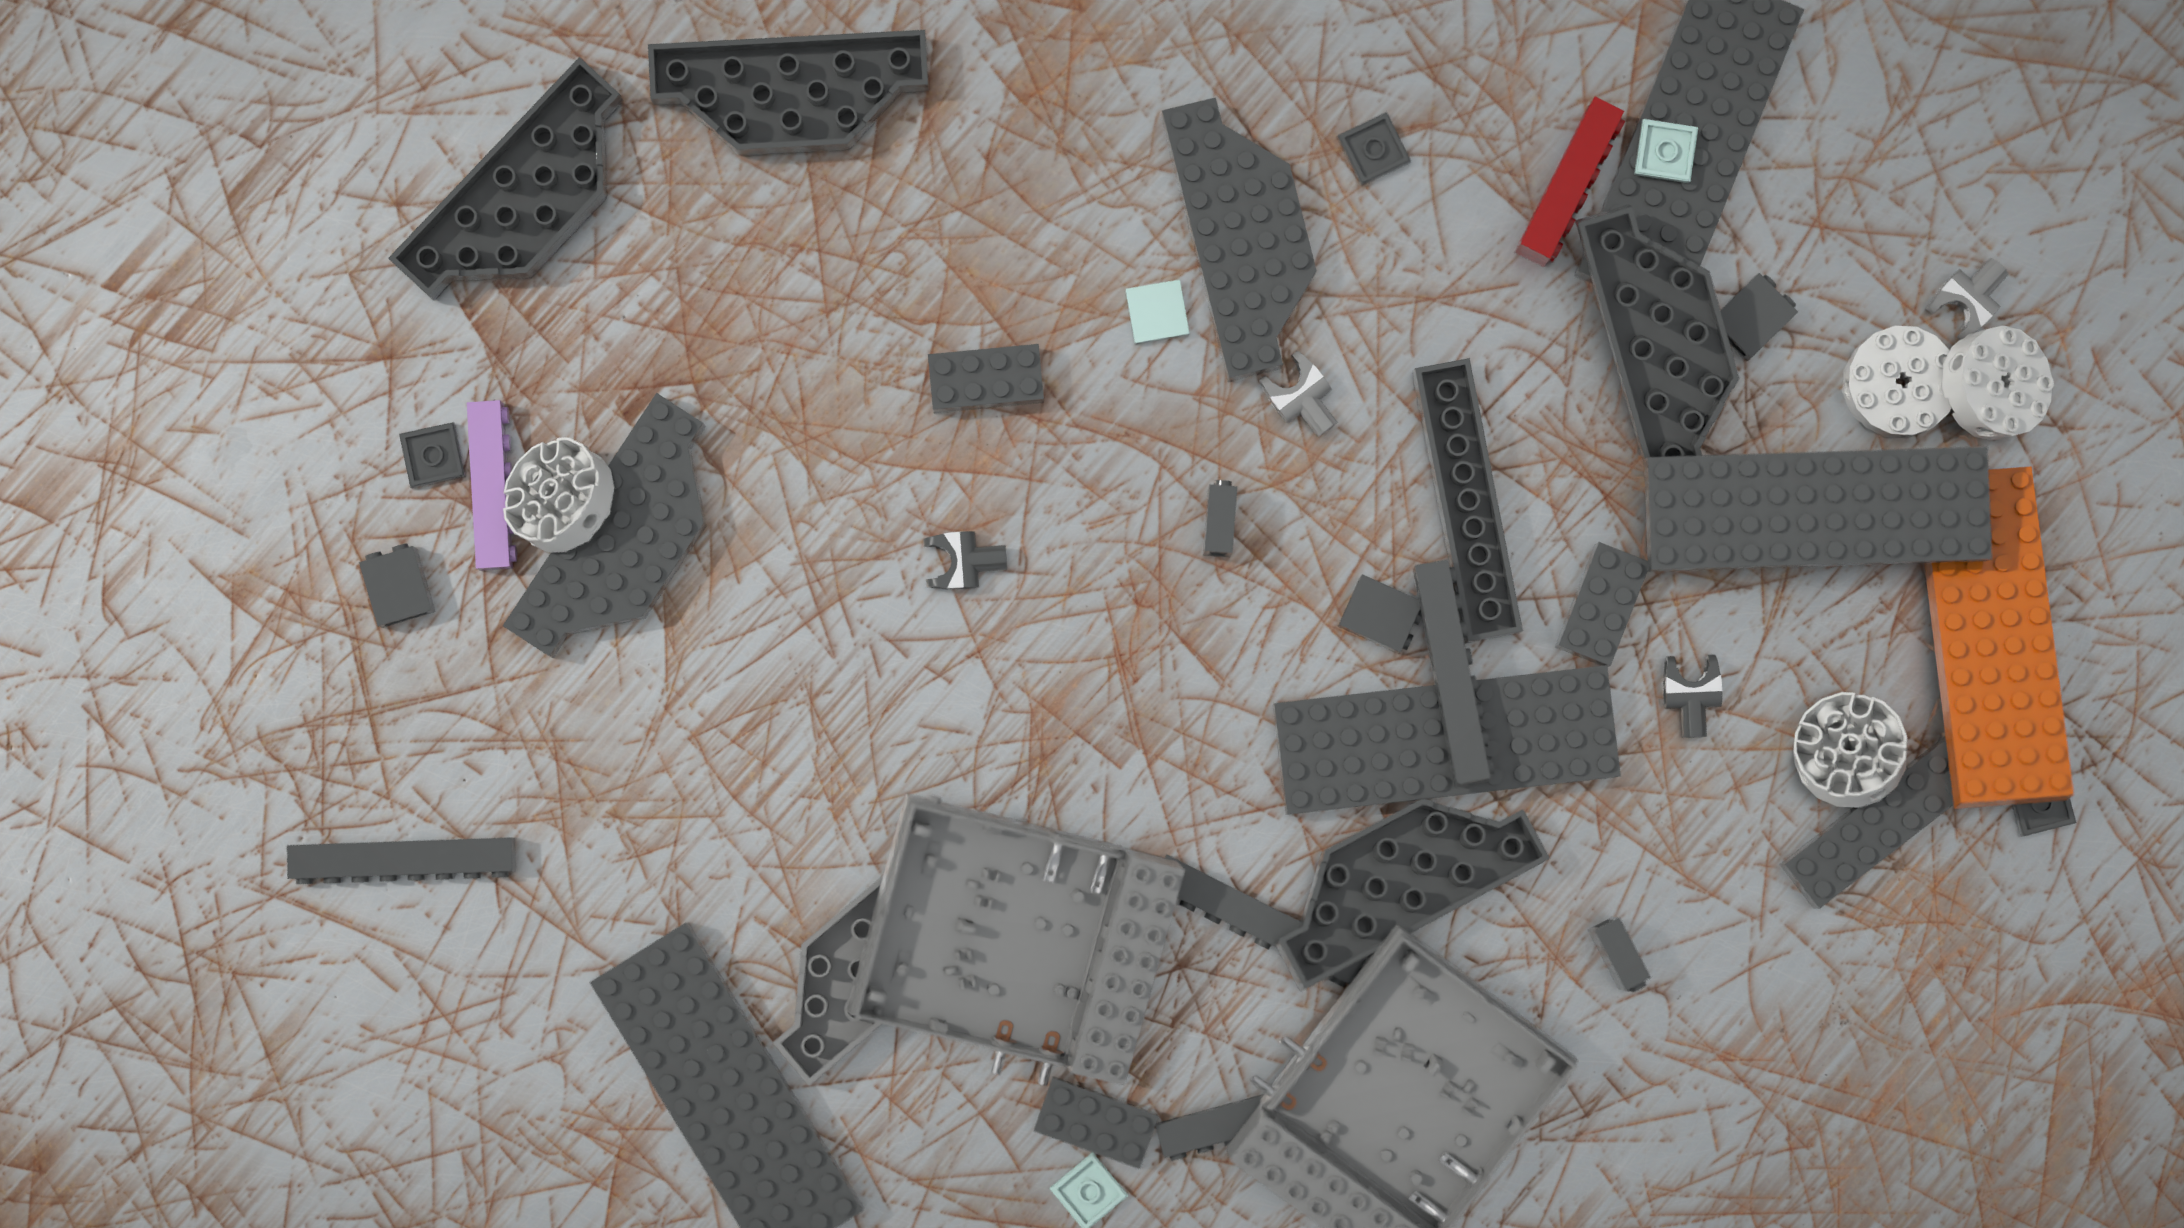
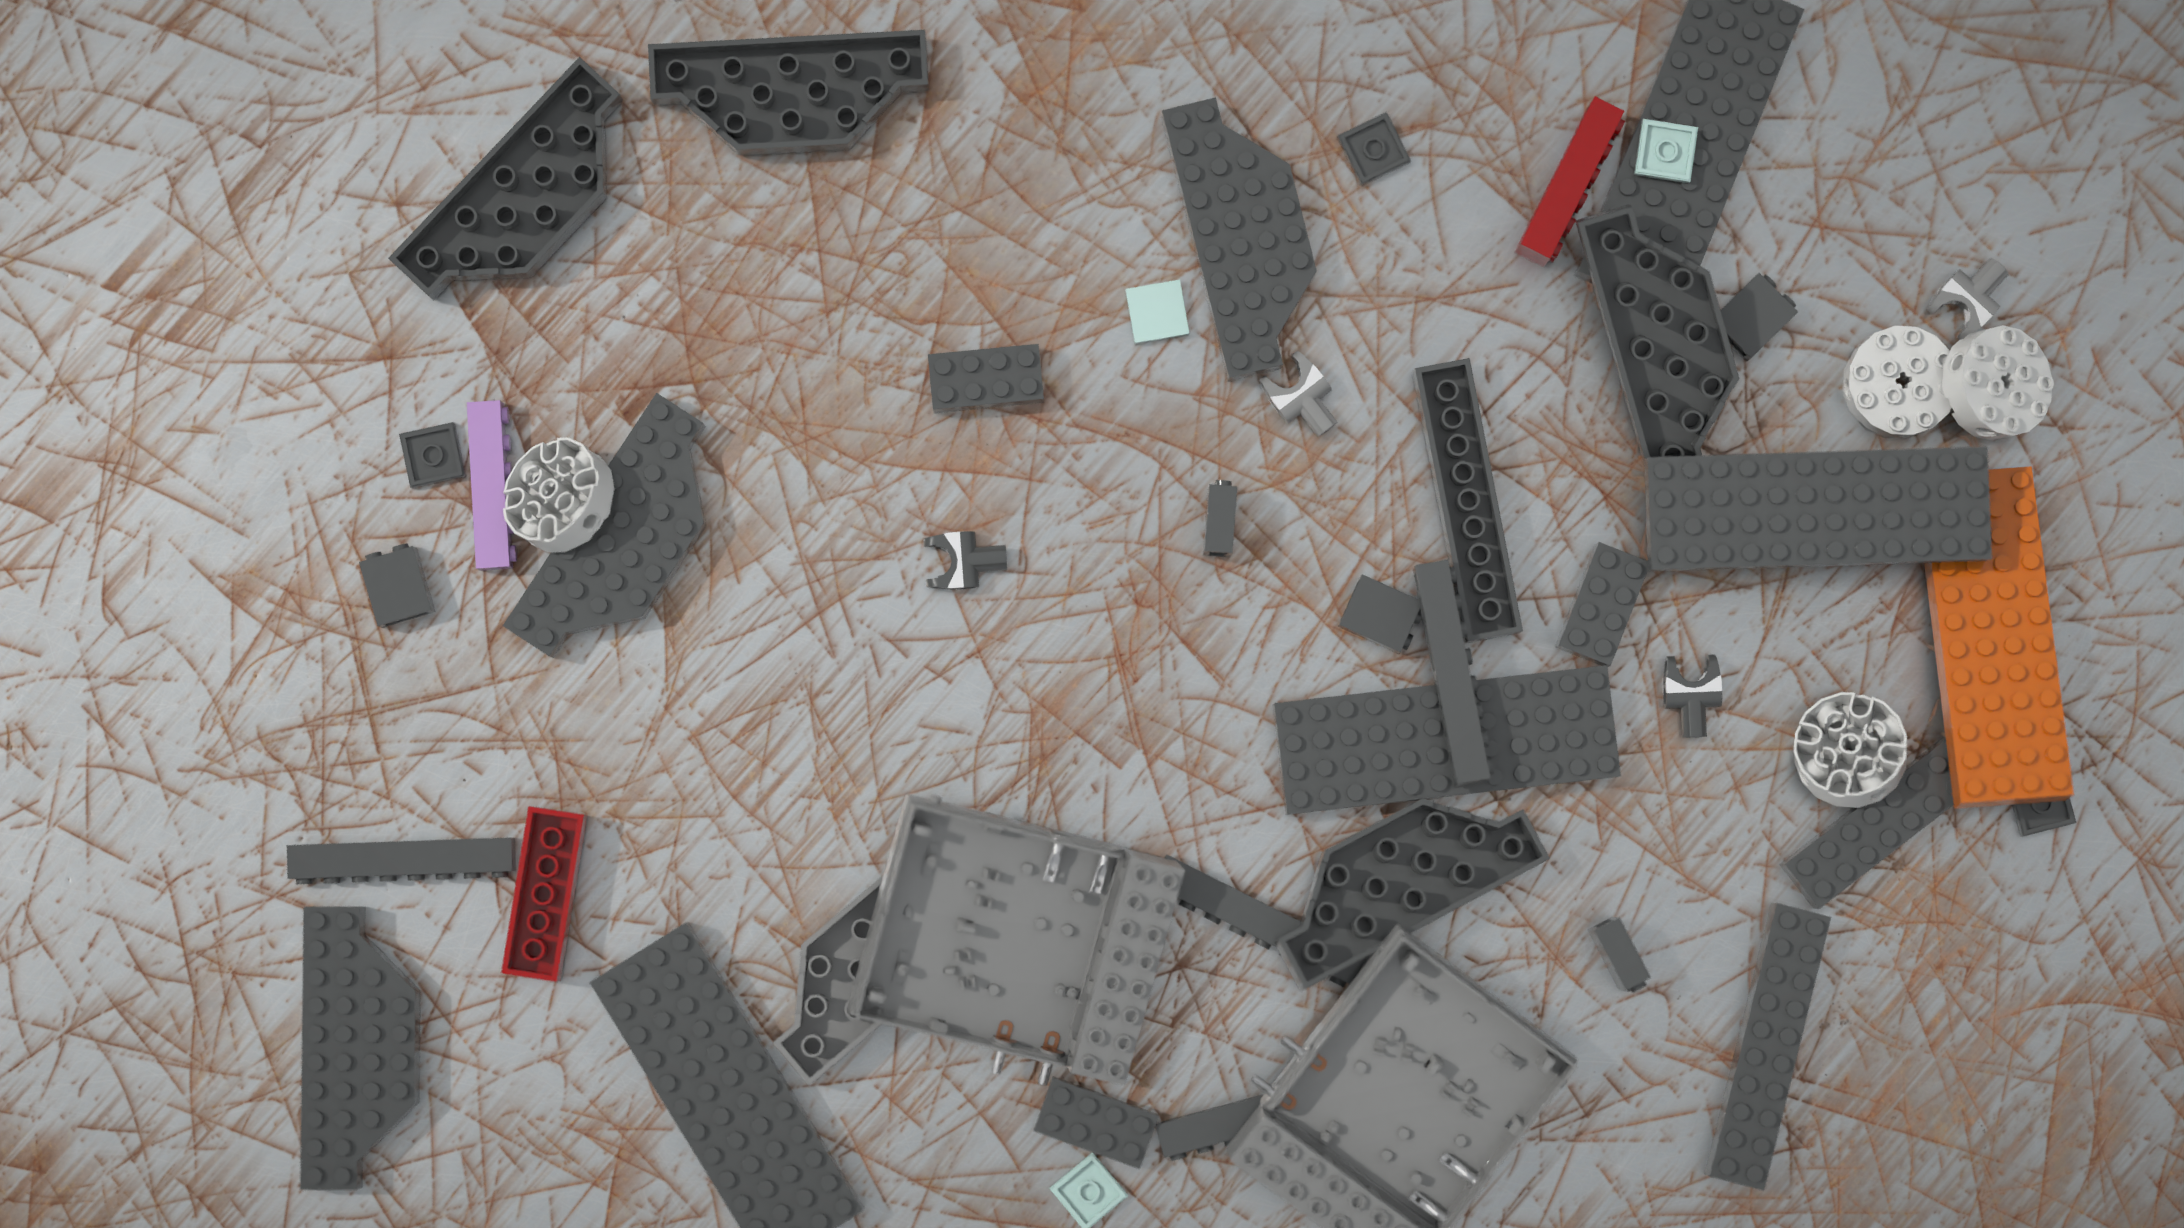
(355, 1047): none -> dark grey brick
(544, 894): none -> red brick
(1767, 1046): none -> dark grey brick

